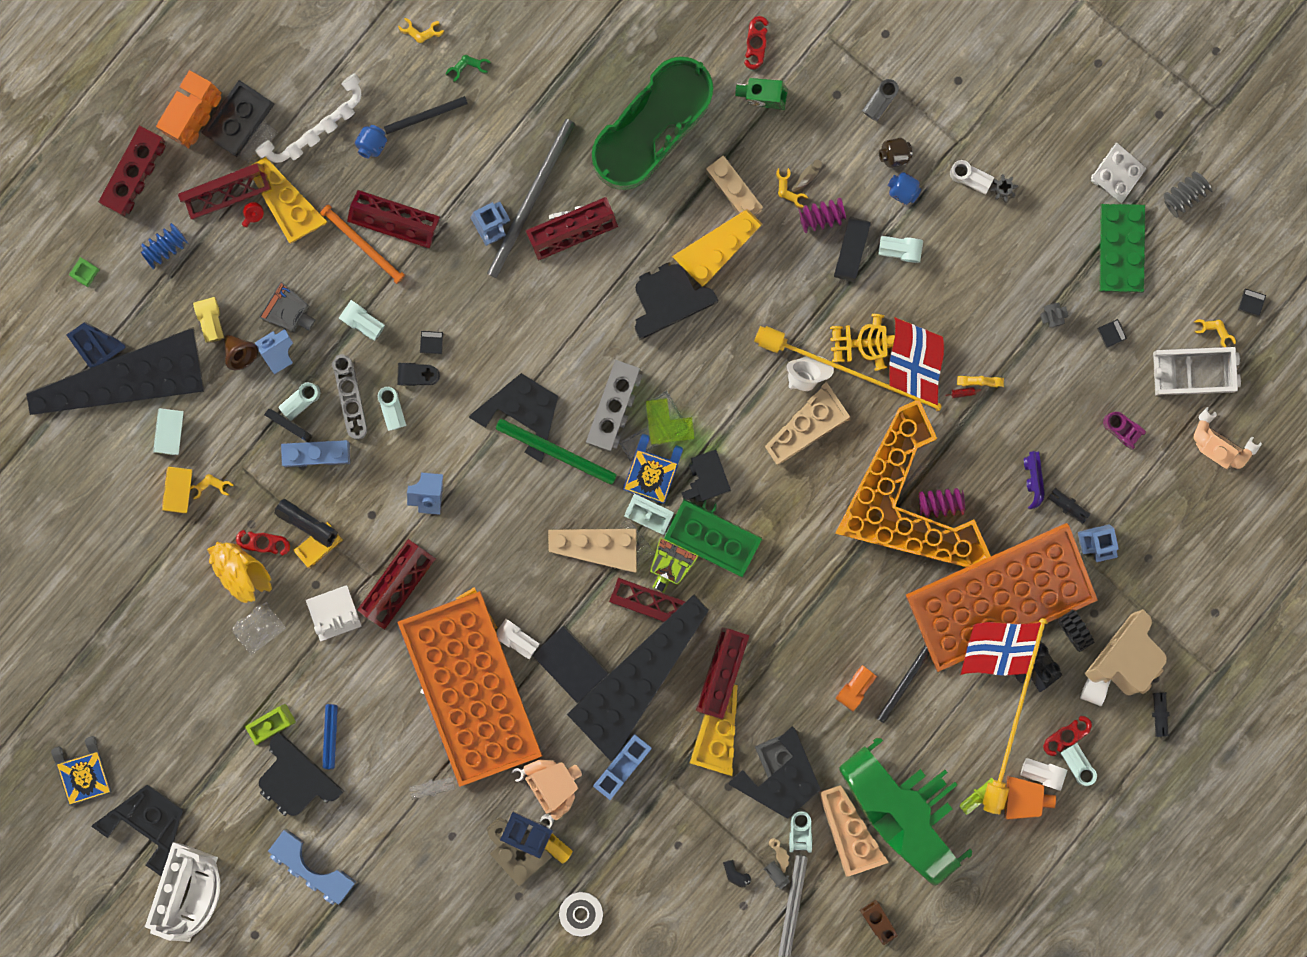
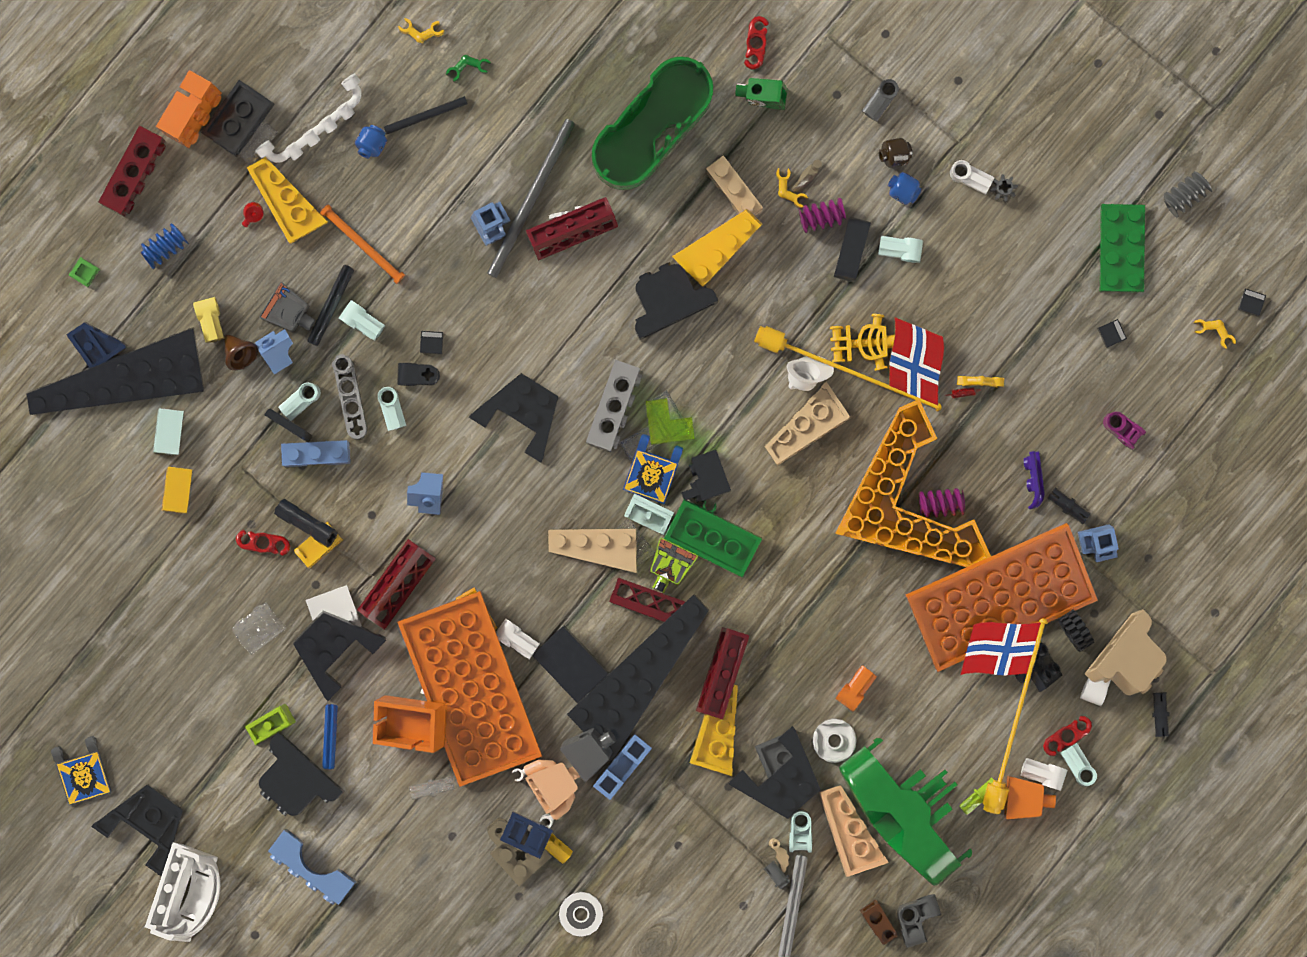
(210, 480): yellow arm -> none
(224, 182): dark red fence -> none
(238, 571): yellow head -> none
(326, 641): none -> black wing
(330, 305): none -> black axle
(391, 221): dark red fence -> none
(409, 723): none -> orange piece
(556, 451): green axle -> none
(588, 751): none -> dark grey torso
(734, 876): black arm -> none
(838, 753): none -> white tile
(903, 685): black bar -> none
(923, 909): none -> dark grey piece
(1054, 315): dark grey gear -> none
(1118, 173): white hinge -> none
(1196, 371): clear door -> none
(1219, 447): light nougat torso -> none

